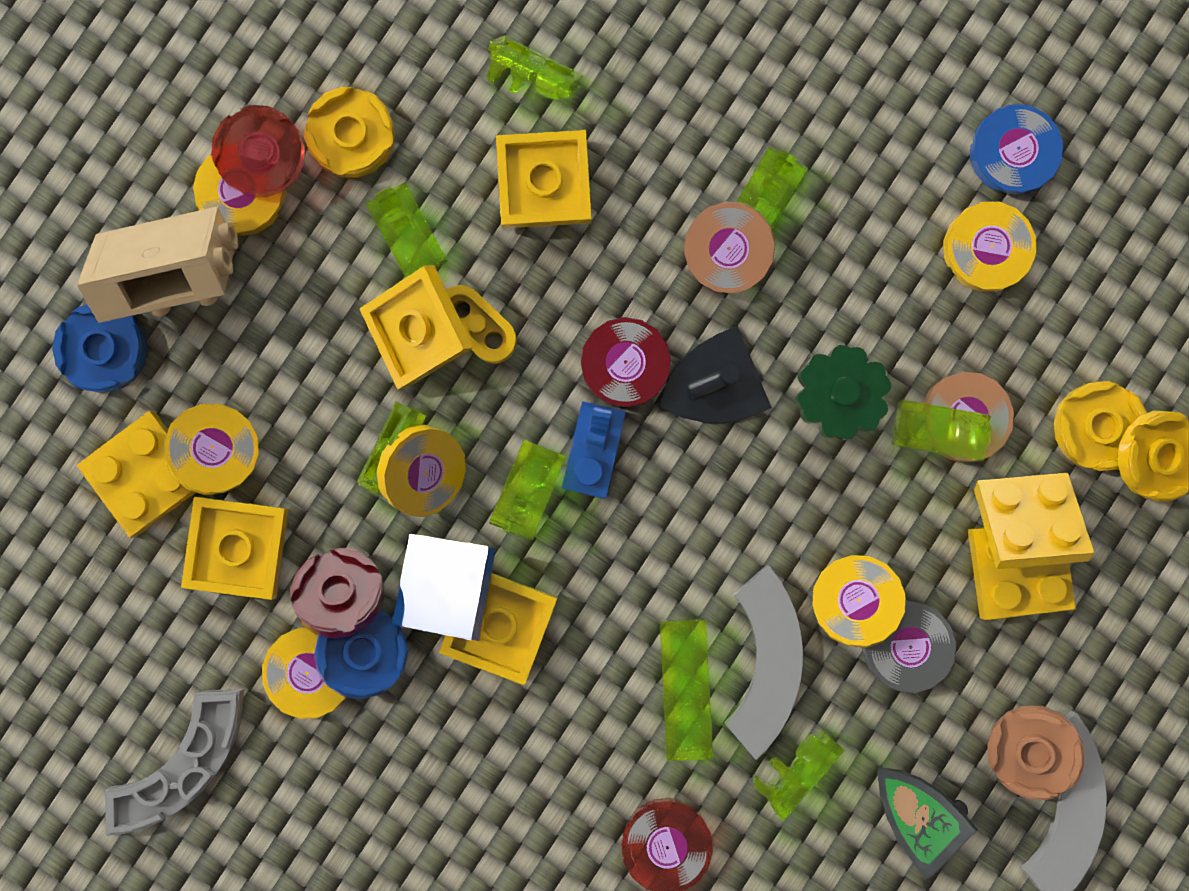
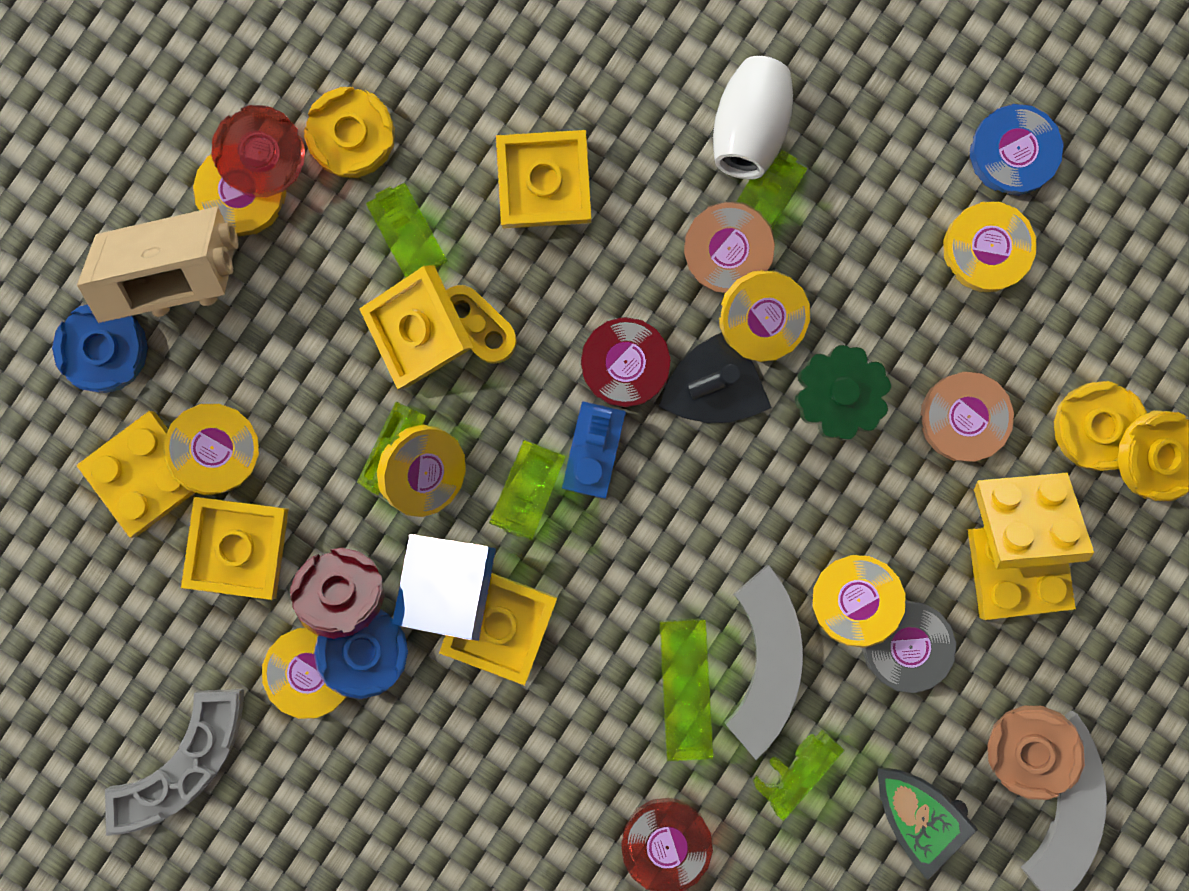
(527, 64): clear neon green plate -> none
(753, 117): none -> white piece
(764, 315): none -> yellow tile
(941, 430): clear neon green plate -> none

